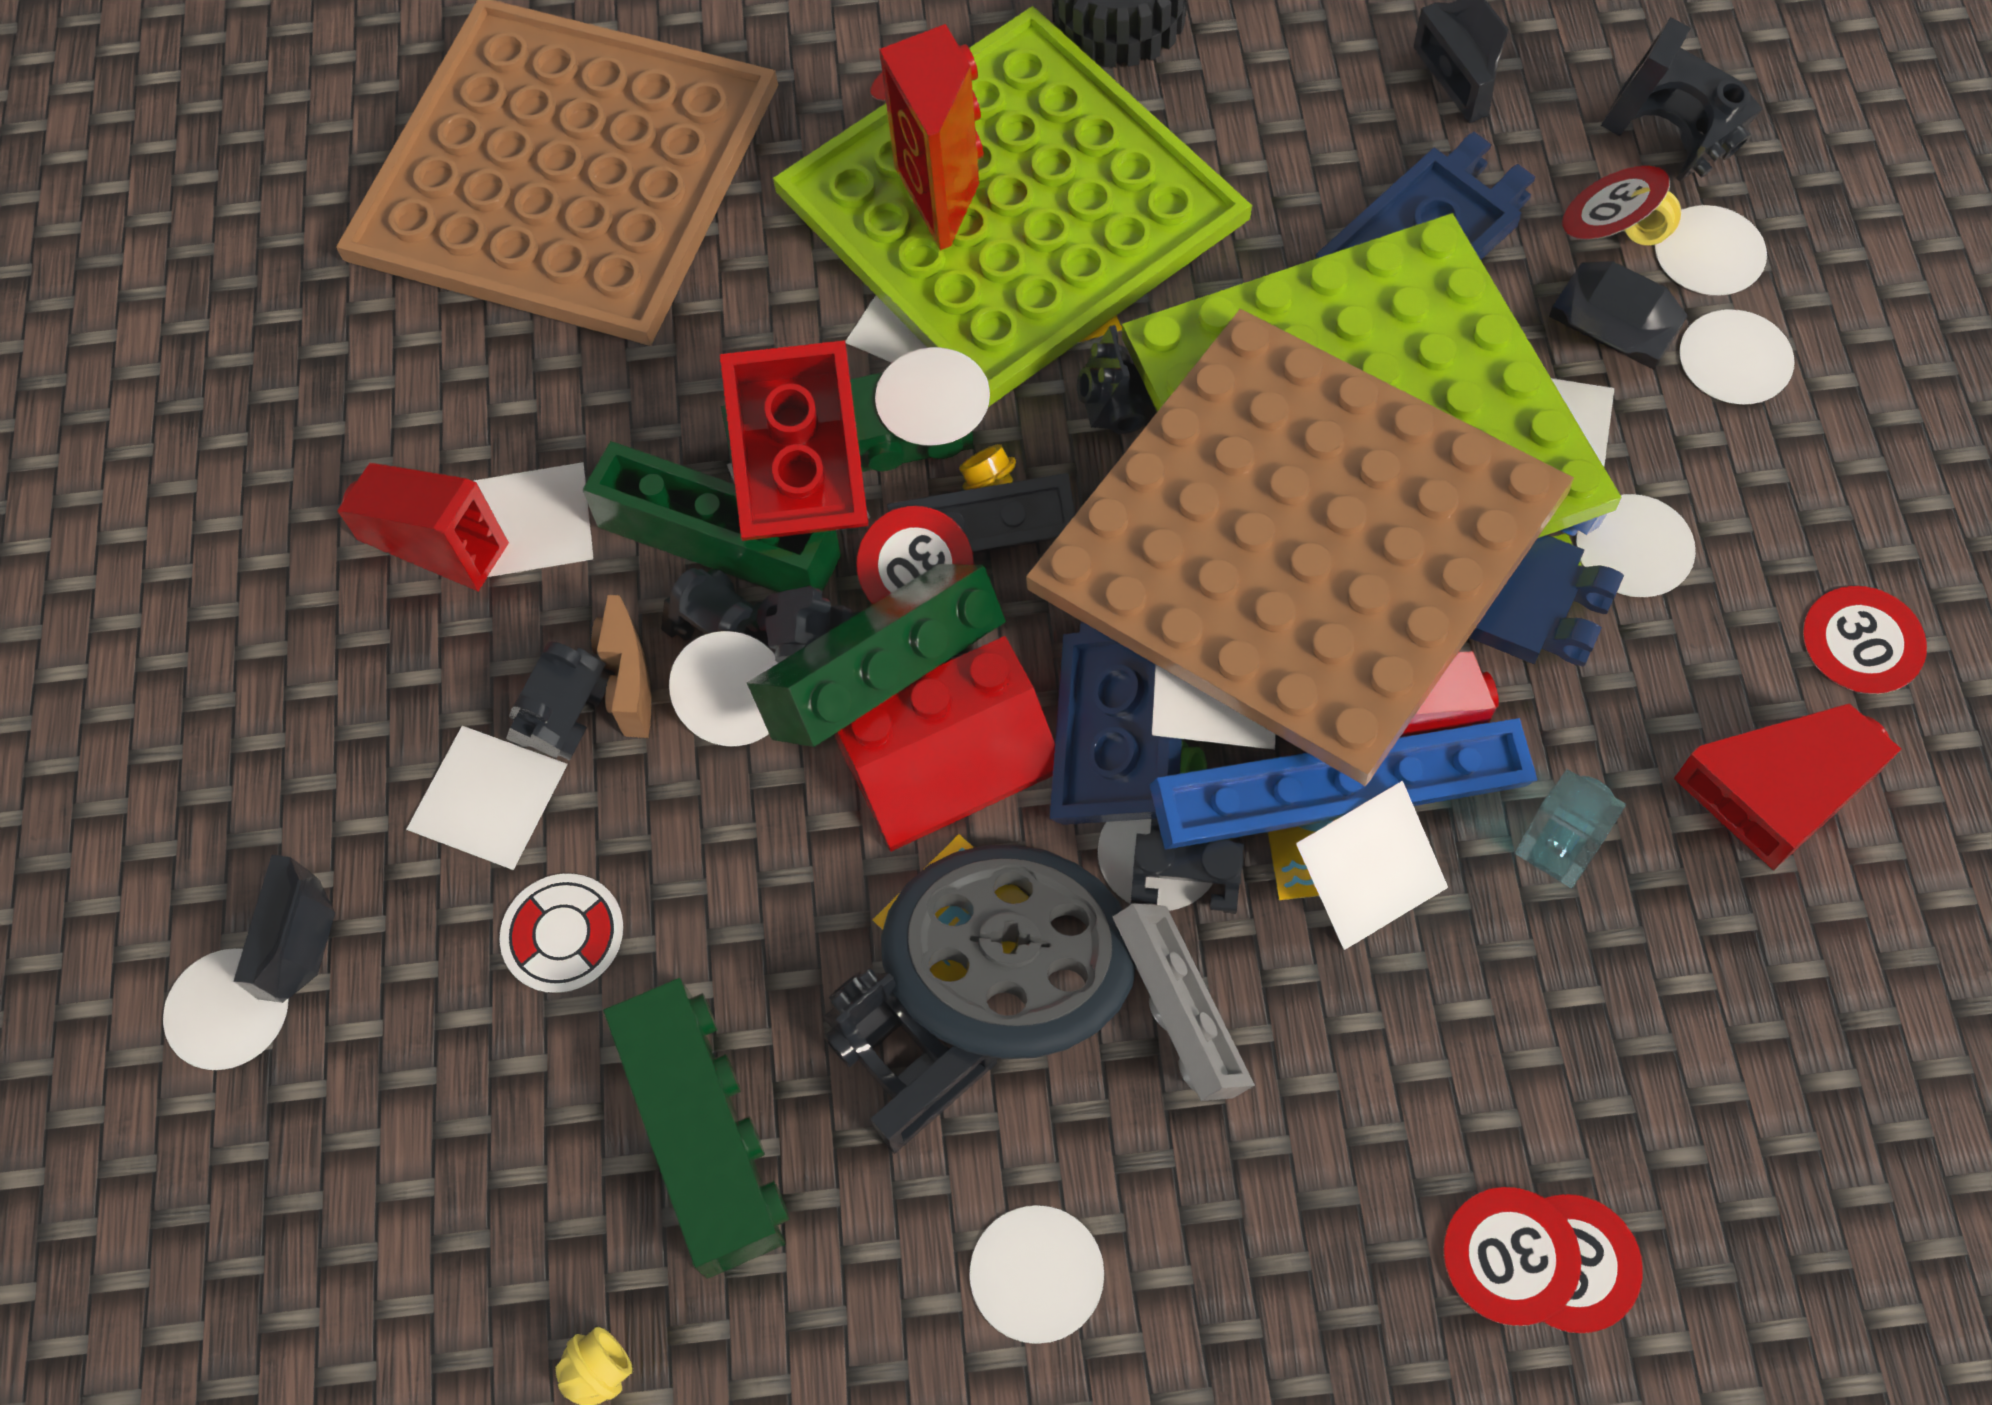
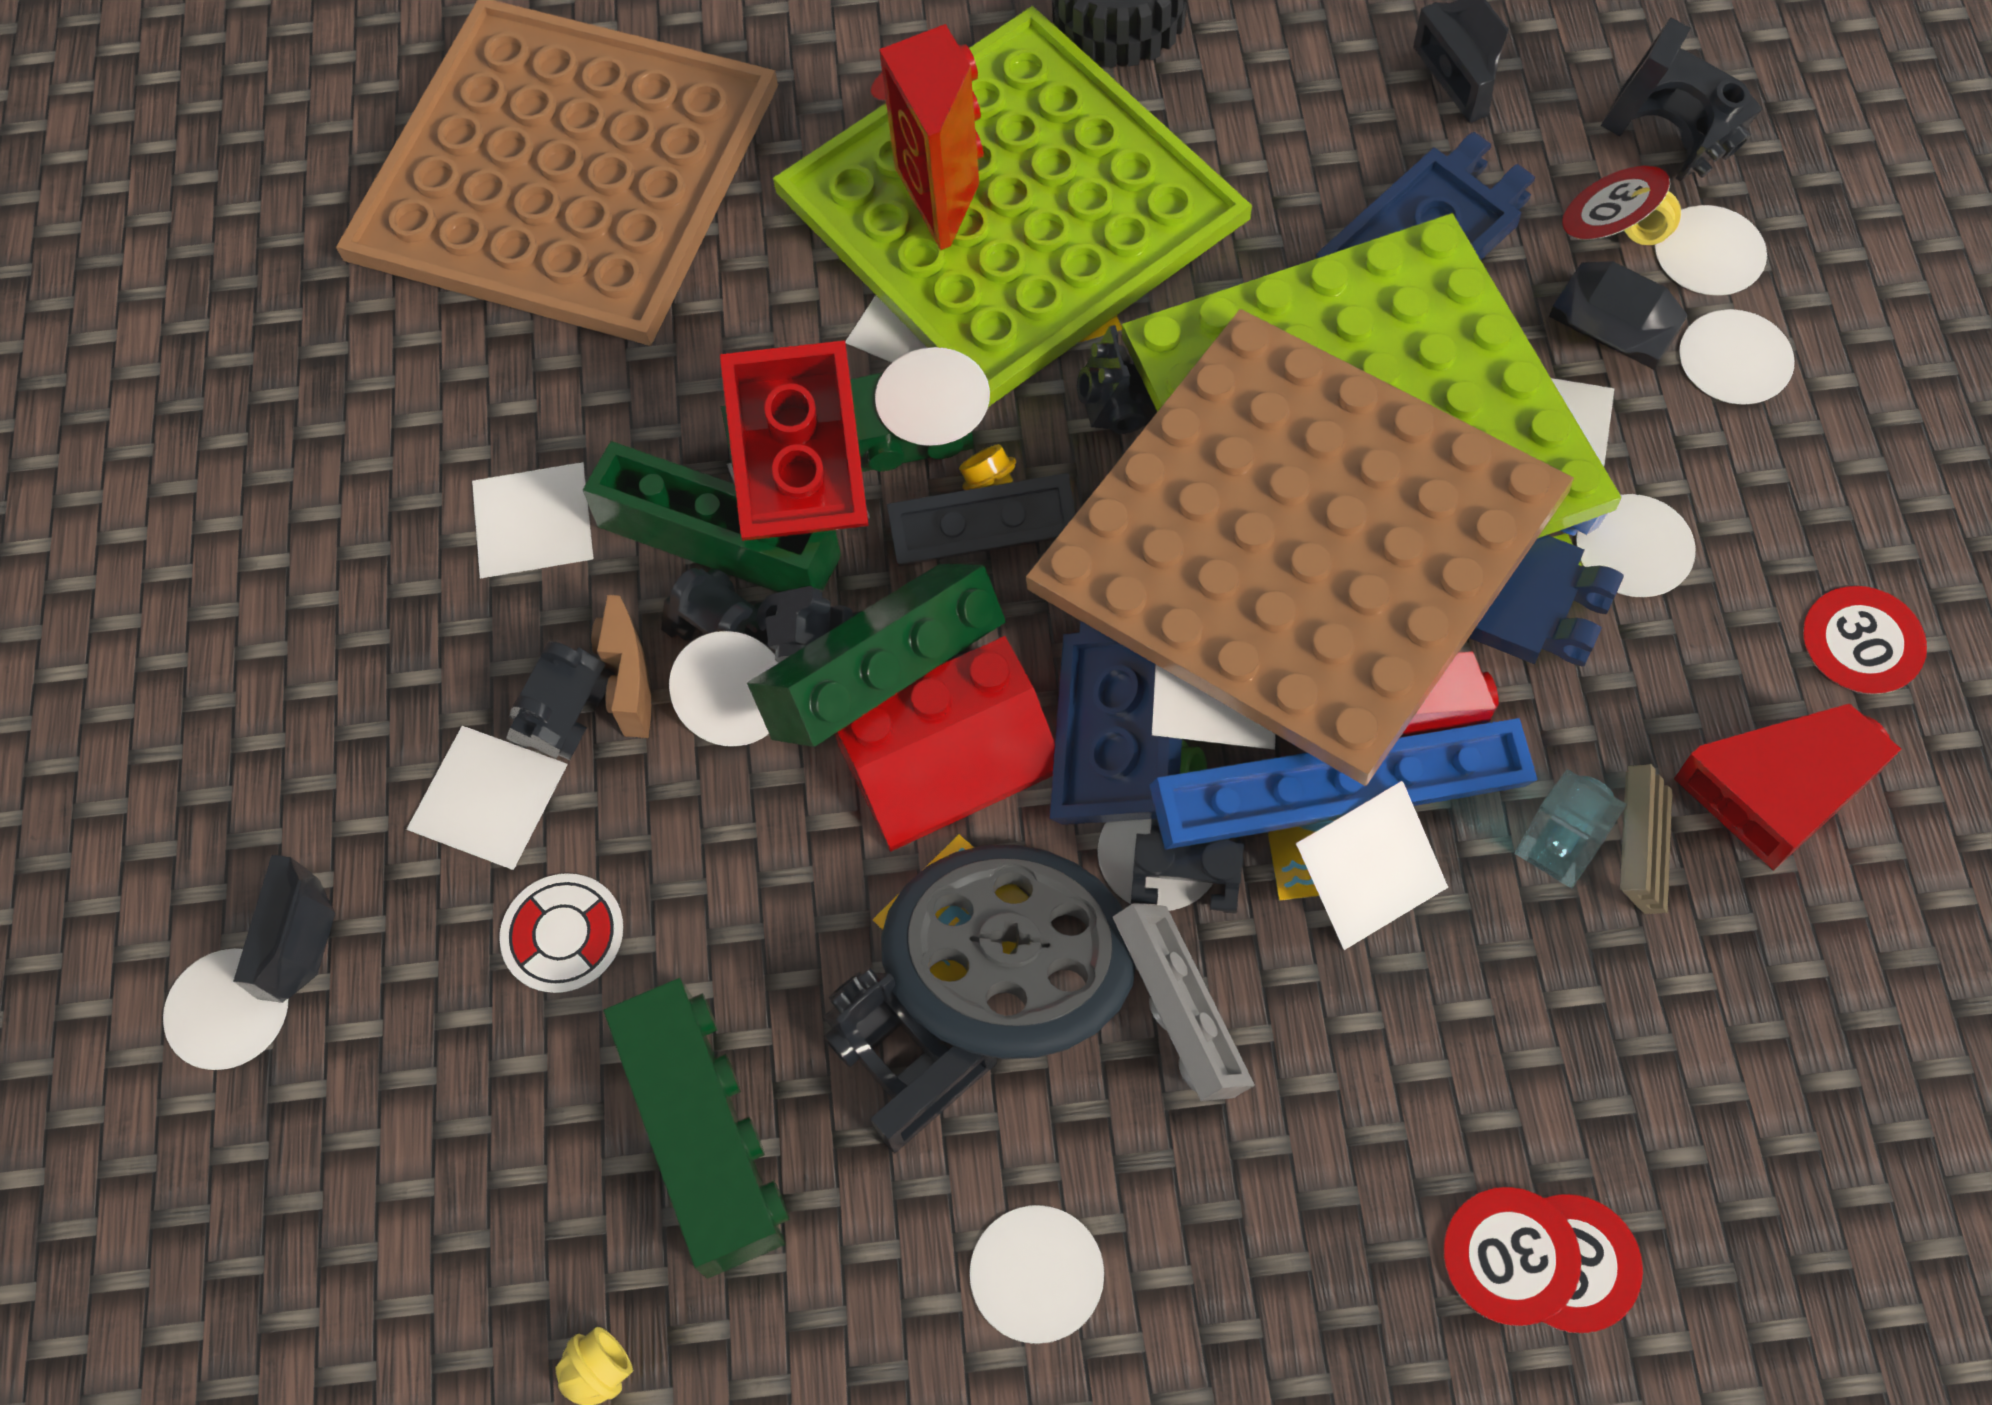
(426, 521): red slope -> none
(906, 546): sticker -> none
(1646, 839): none -> dark tan tile

